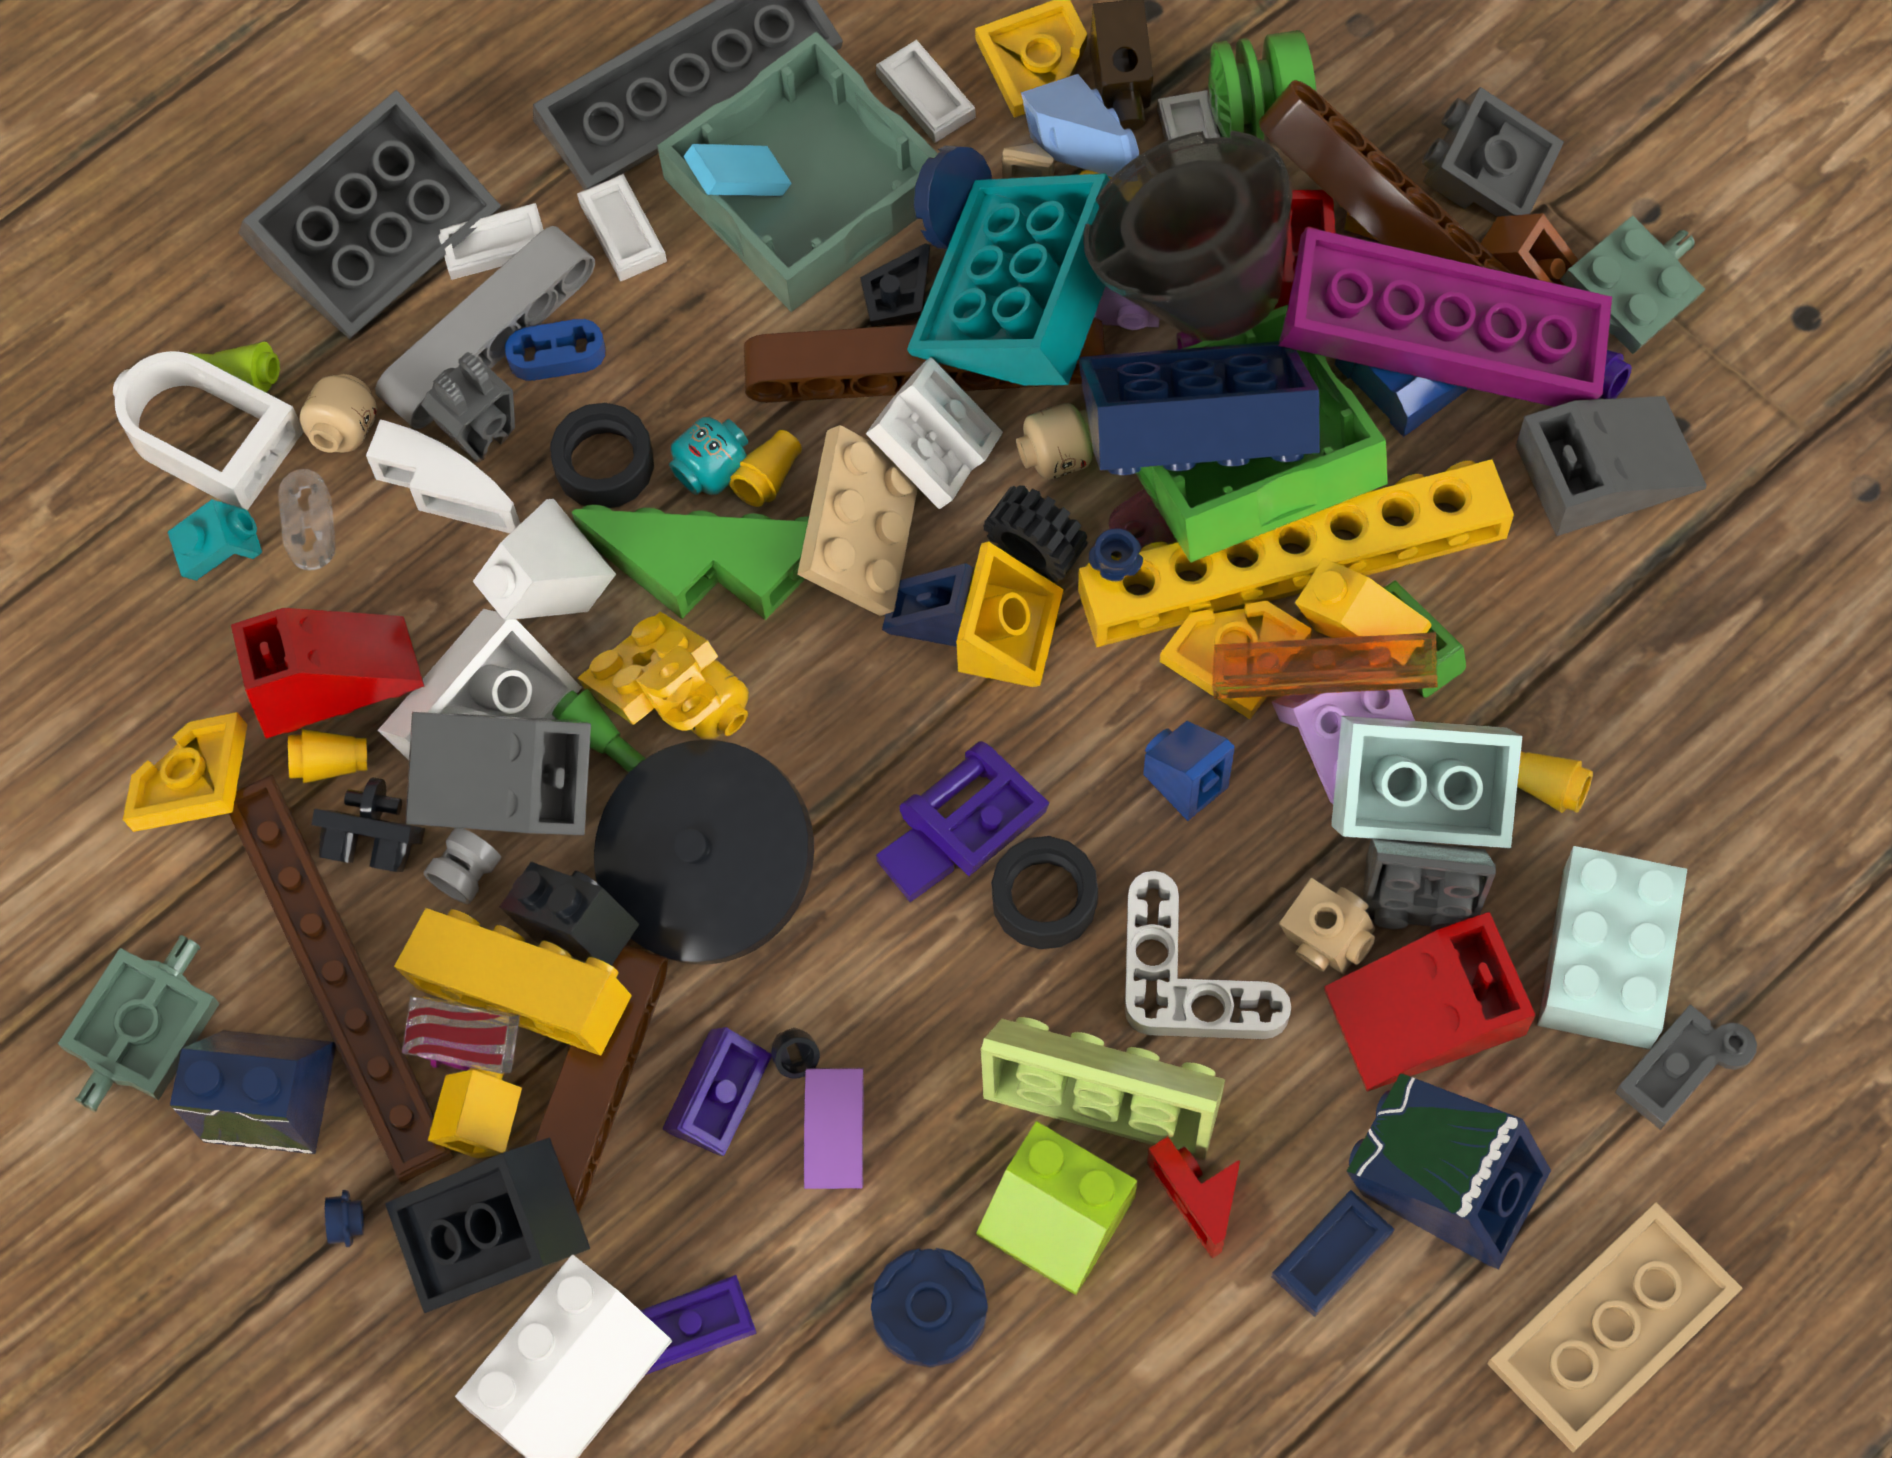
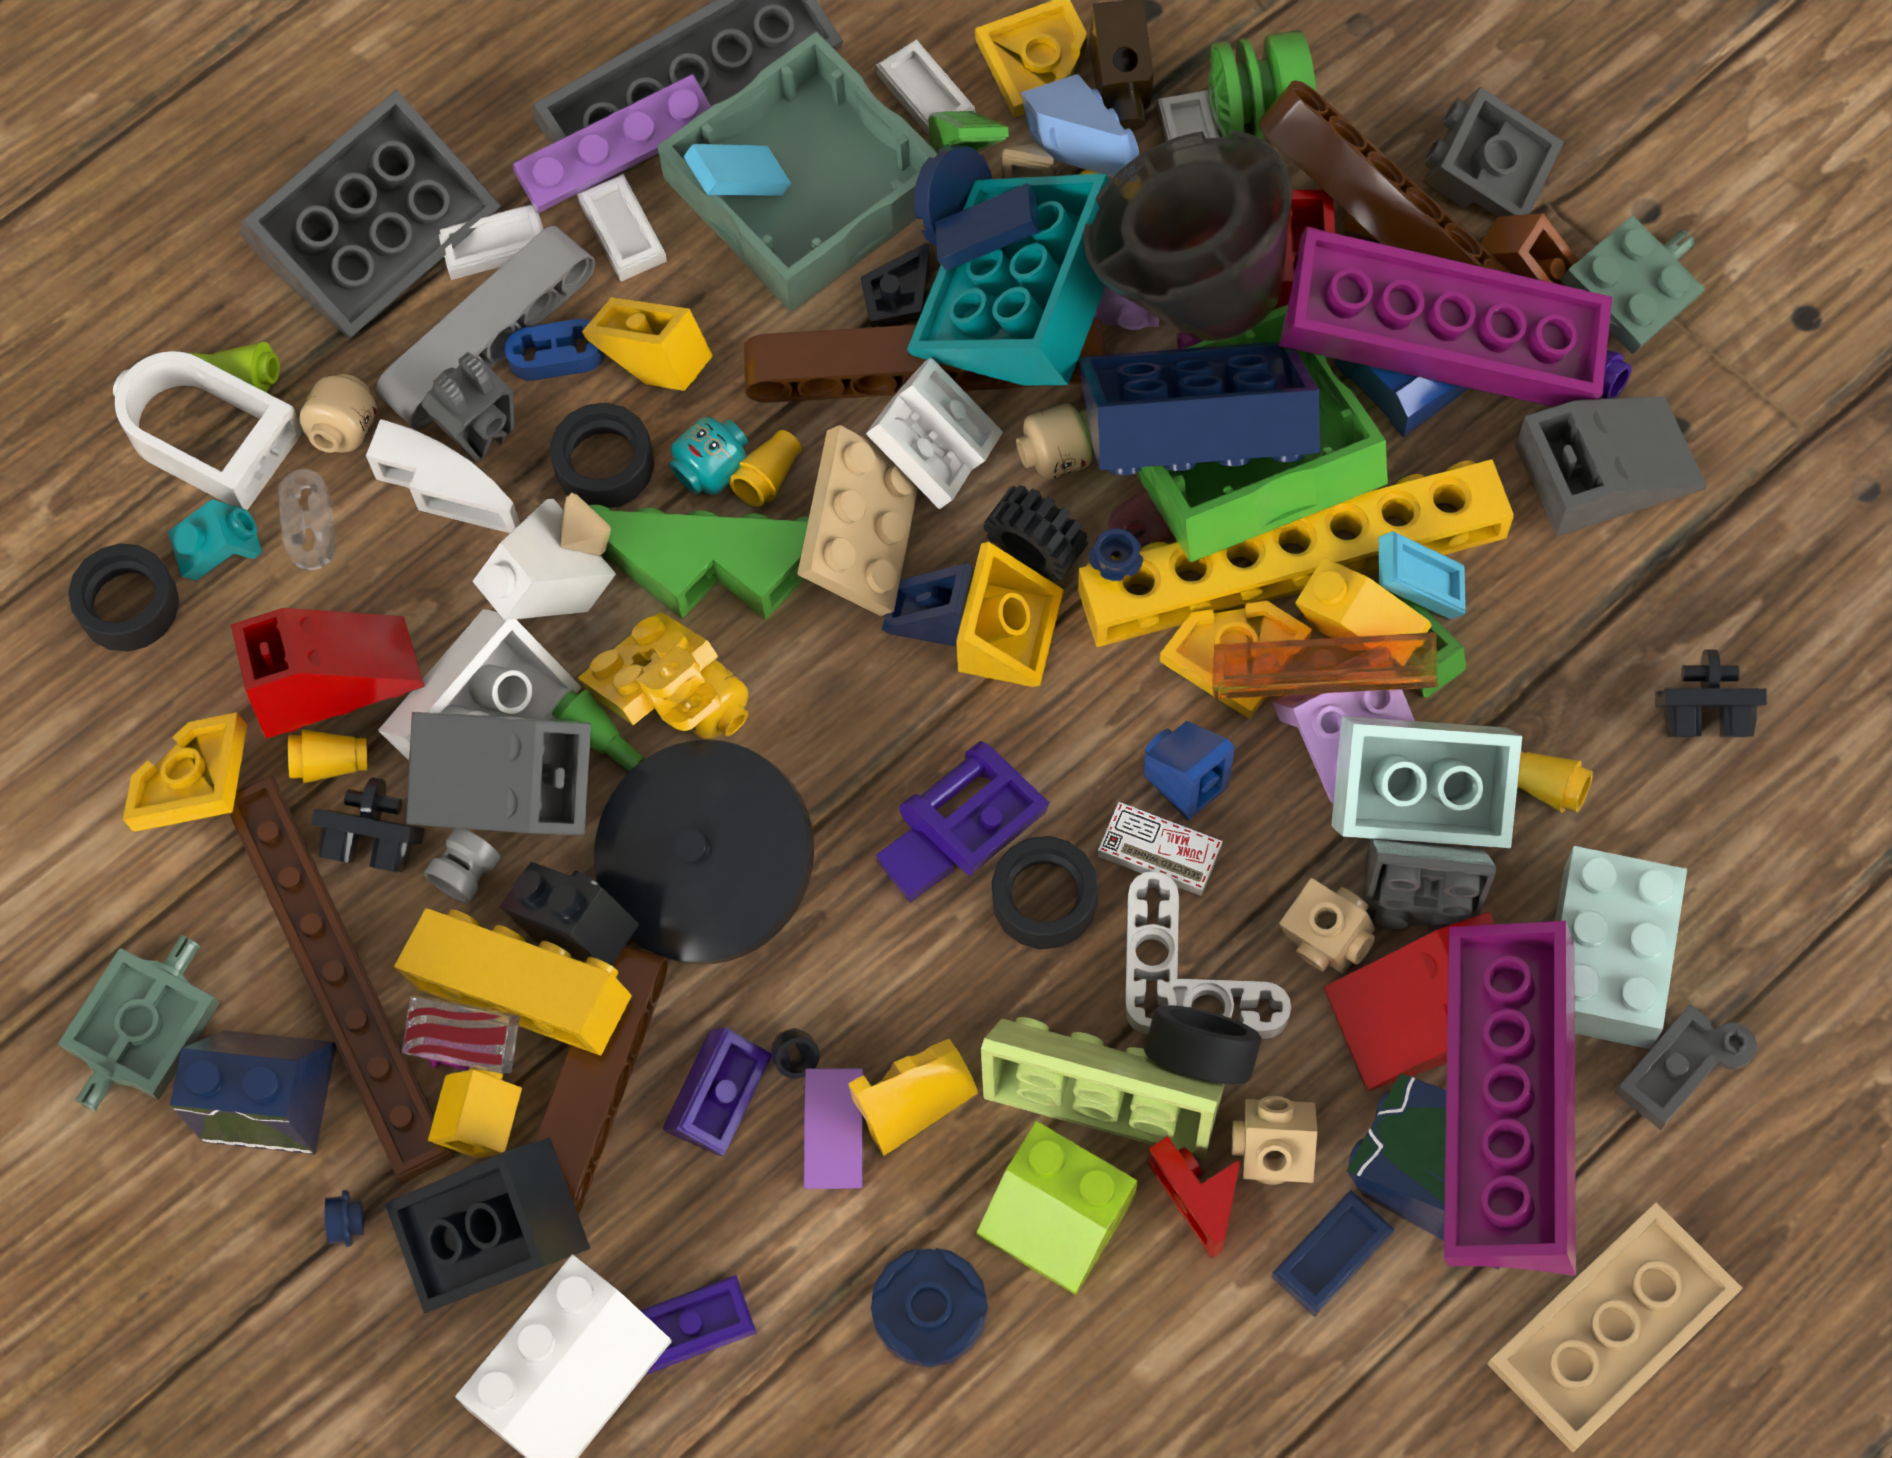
(102, 568): none -> black tyre
(583, 528): none -> tan slope
(608, 144): none -> medium lavender plate
(651, 341): none -> yellow slope
(913, 1094): none -> yellow slope
(965, 130): none -> bright green slope
(987, 227): none -> dark blue tile
(1155, 844): none -> tile
(1202, 1044): none -> black tyre
(1276, 1140): none -> tan brick
(1421, 575): none -> medium azure tile
(1511, 1098): none -> magenta arch
(1736, 705): none -> black hips

